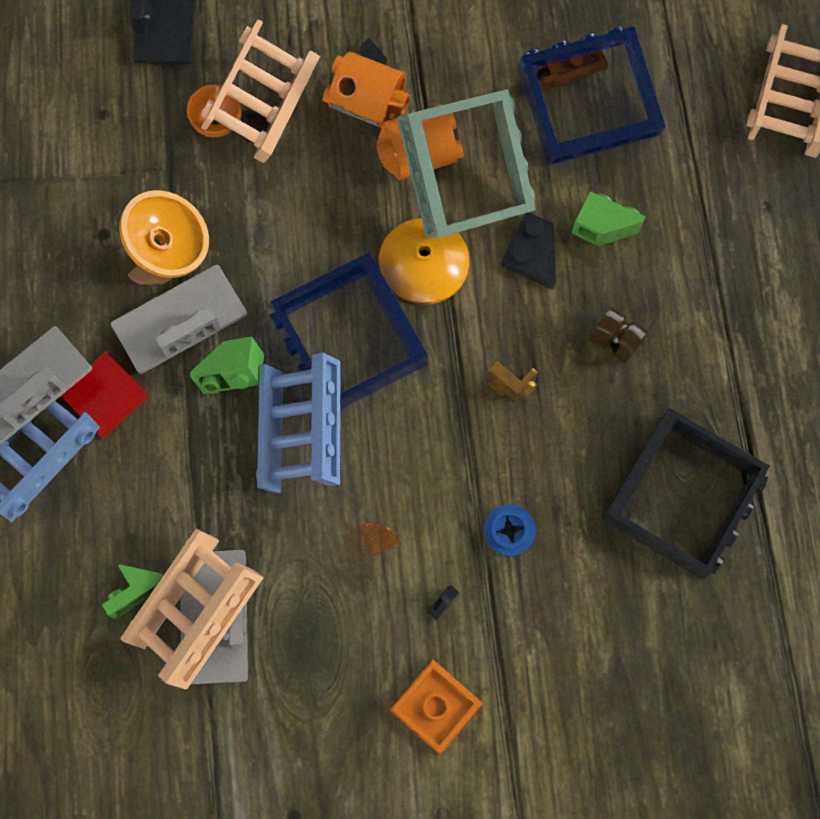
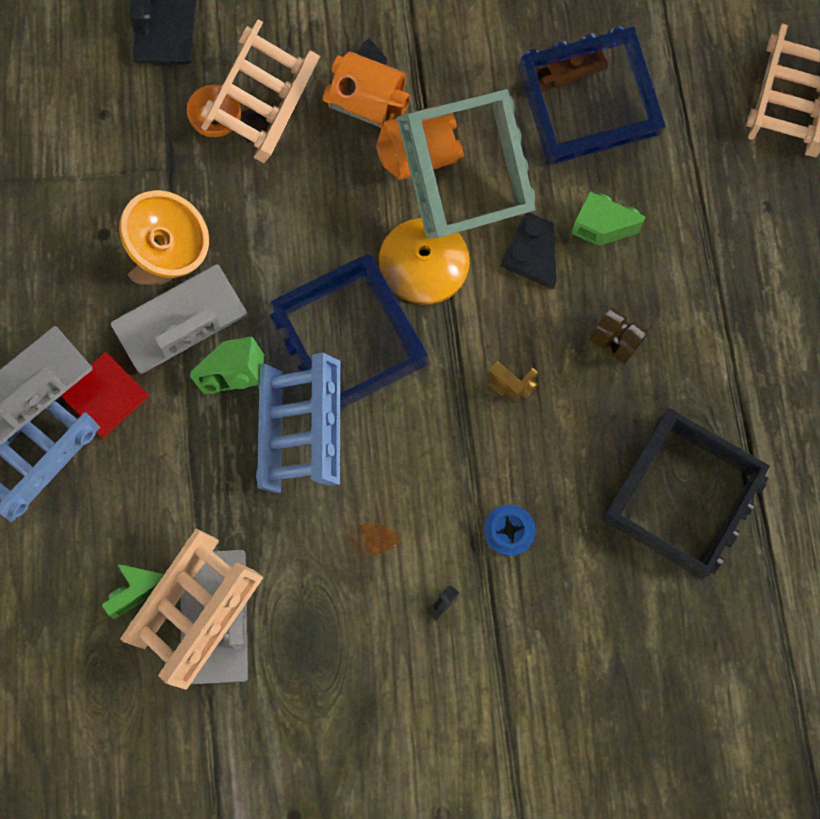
(436, 707): orange tile -> none

